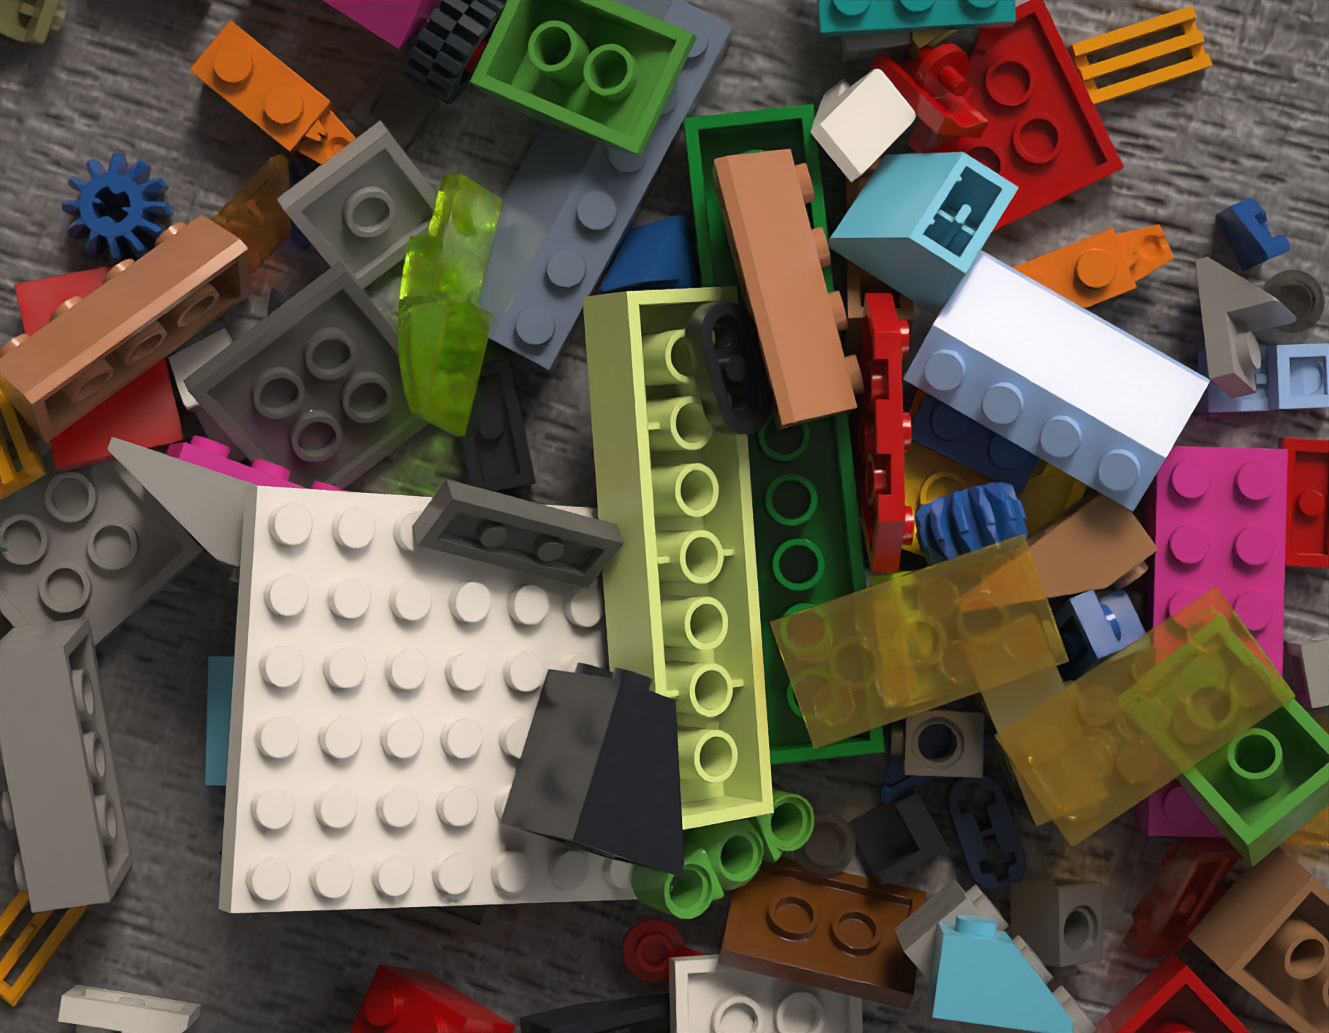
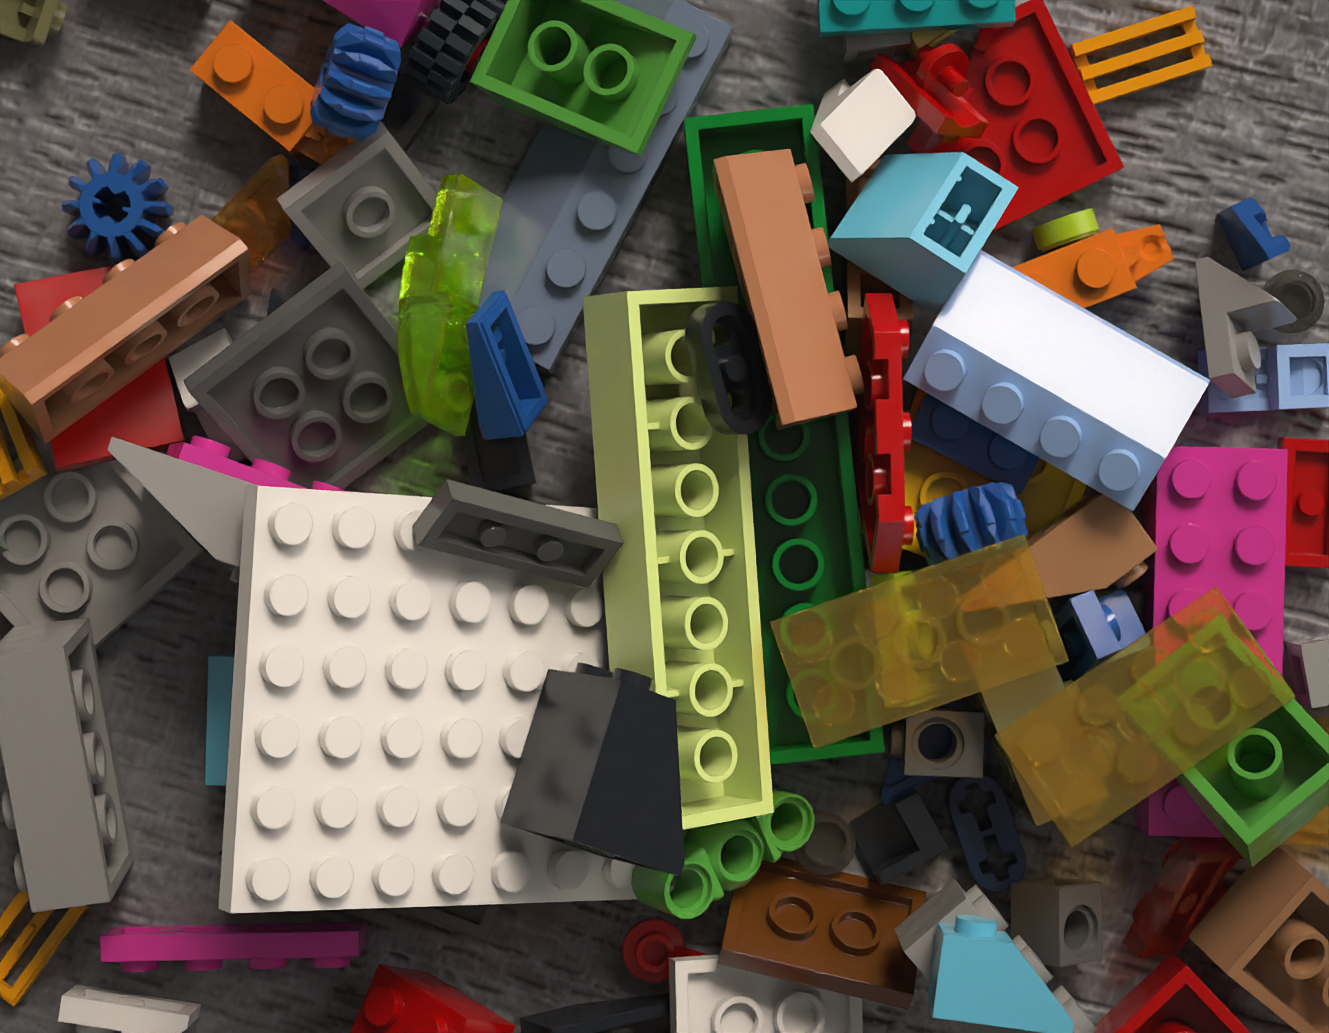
(208, 945): none -> dark pink plate
(355, 82): none -> blue gear
(503, 371): none -> blue slope
(653, 259): blue slope -> none
(1065, 230): none -> lime tile

